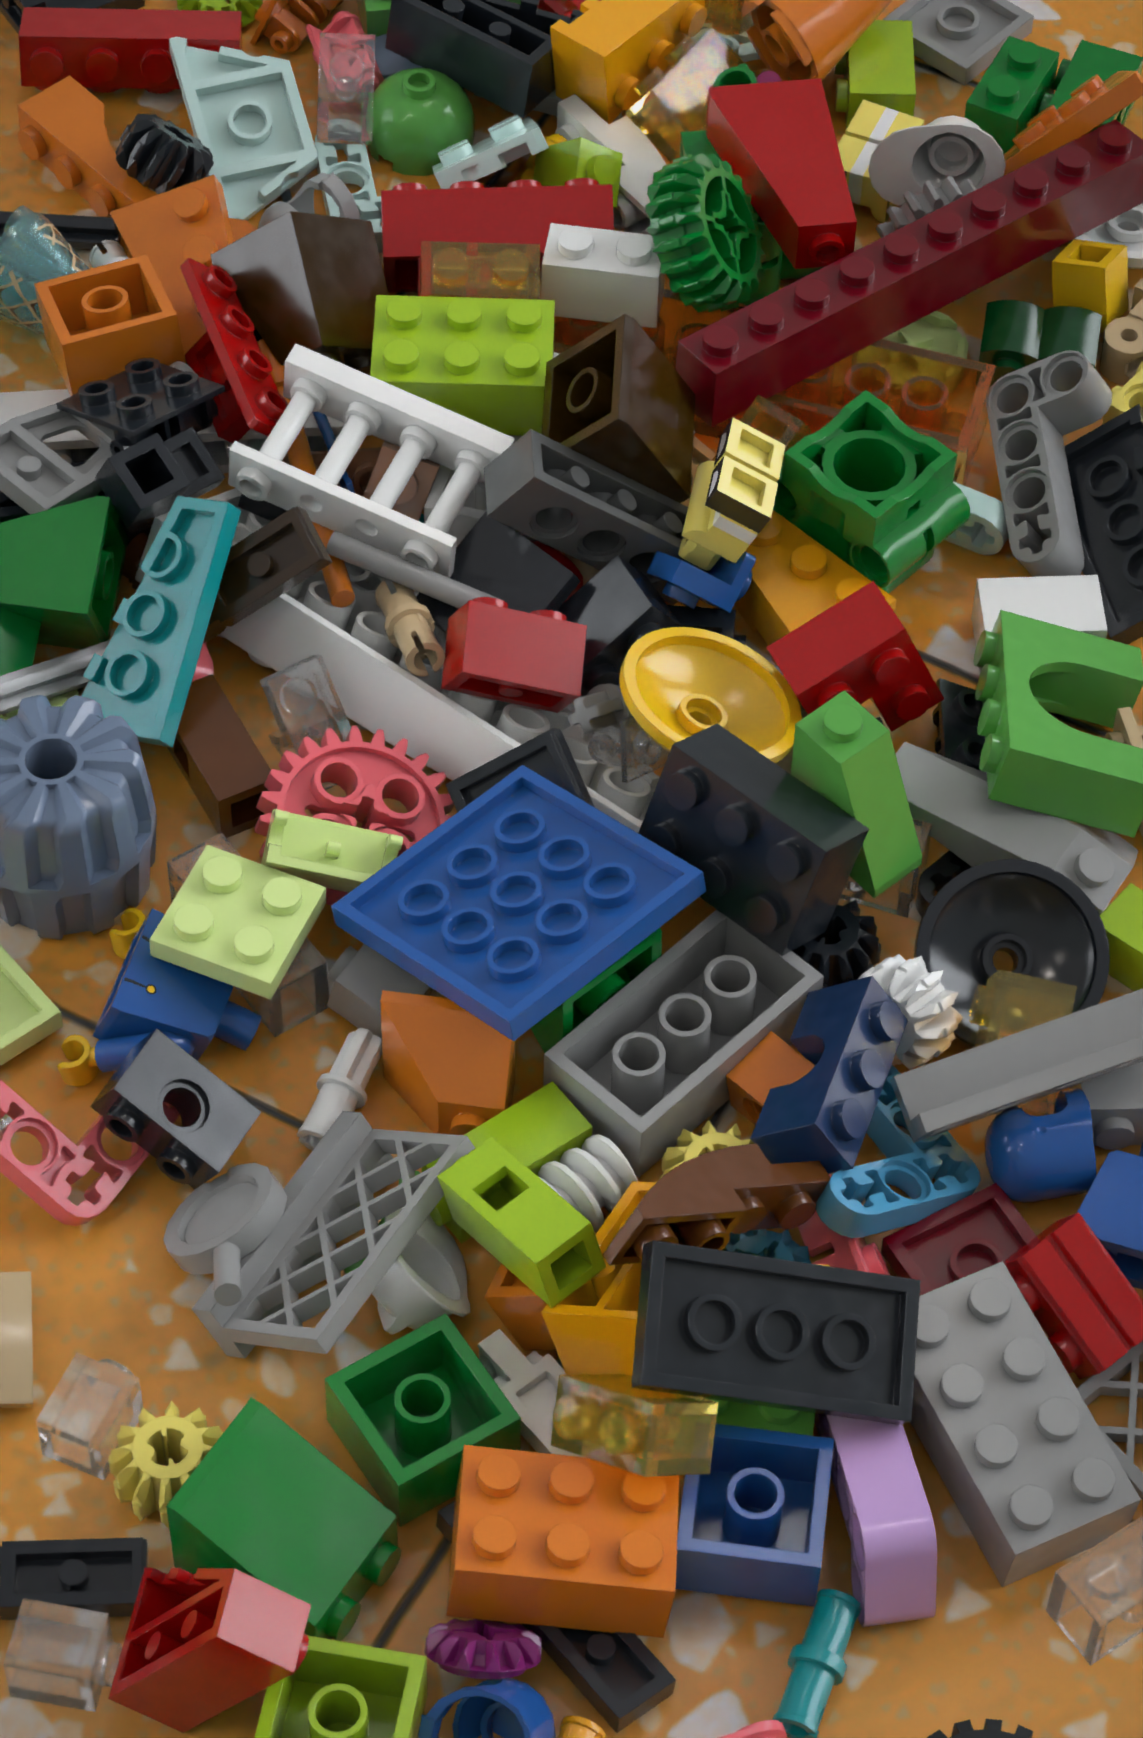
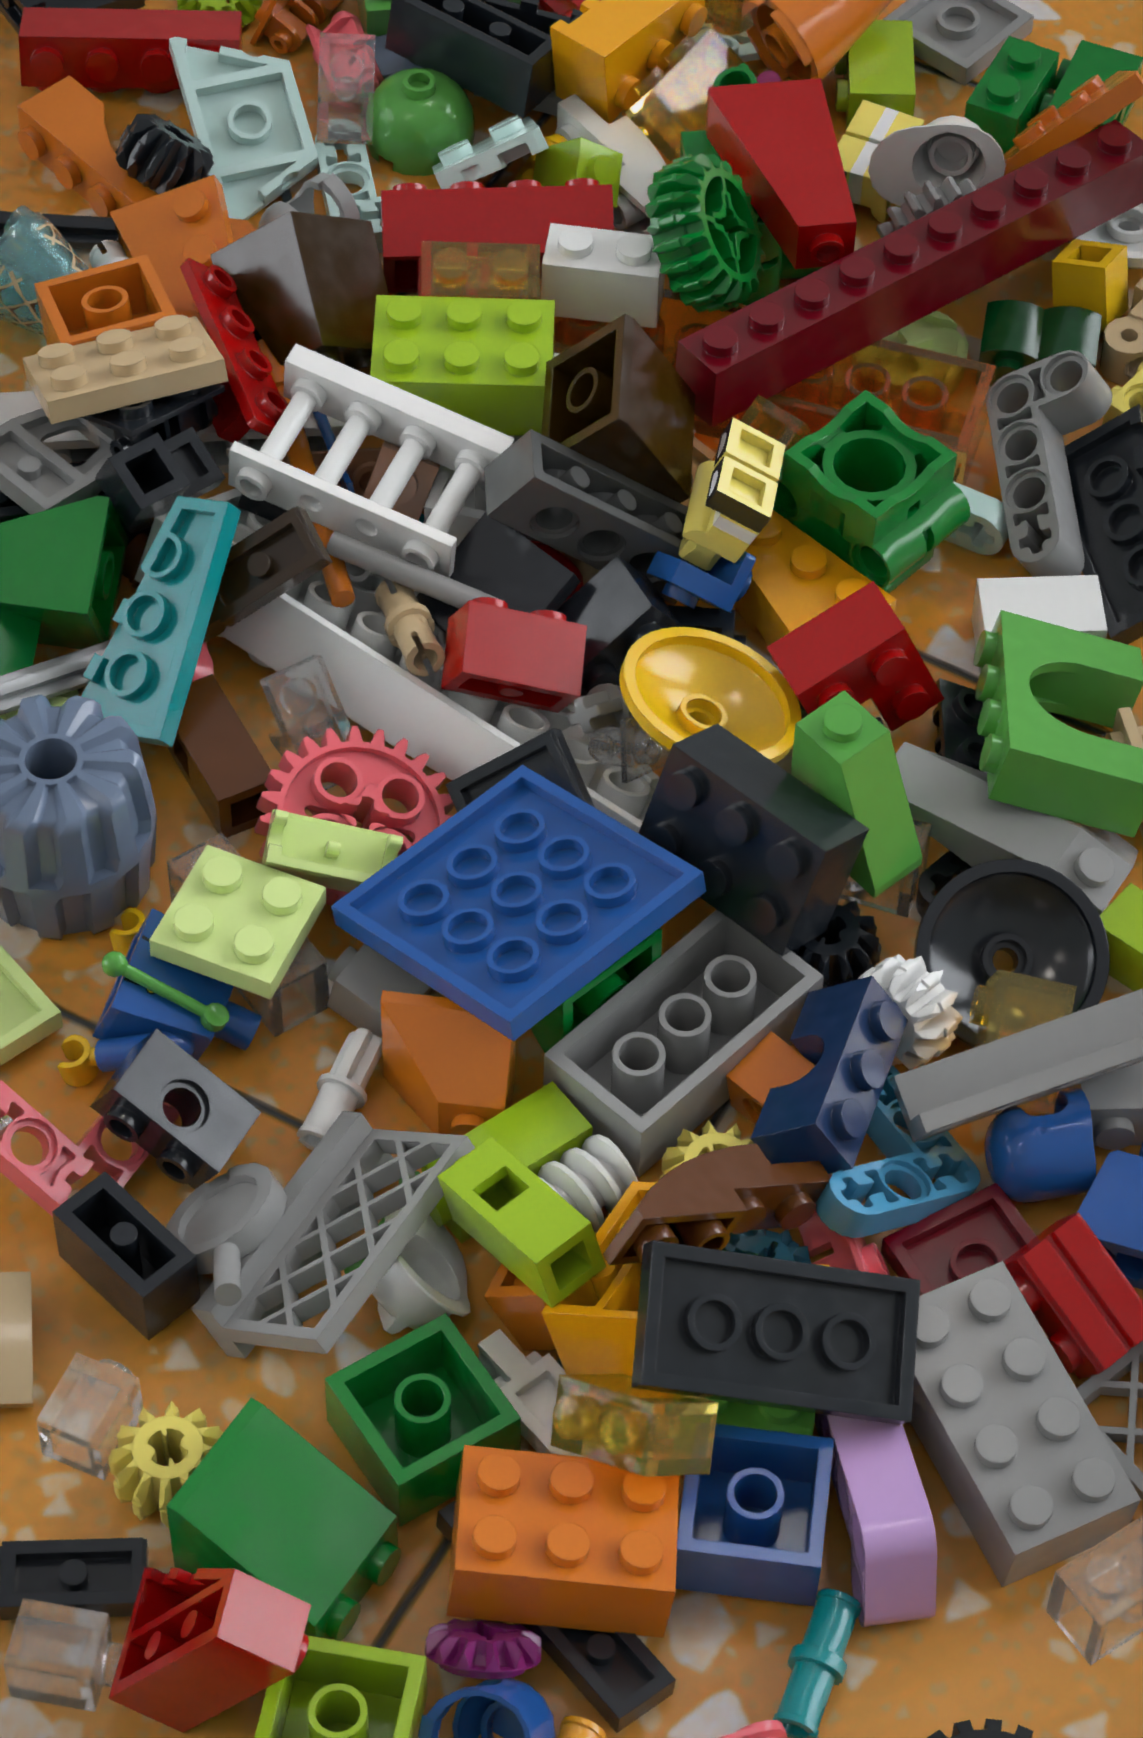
(124, 368): none -> tan plate
(126, 1255): none -> black brick
(212, 1016): none -> bright green hinge

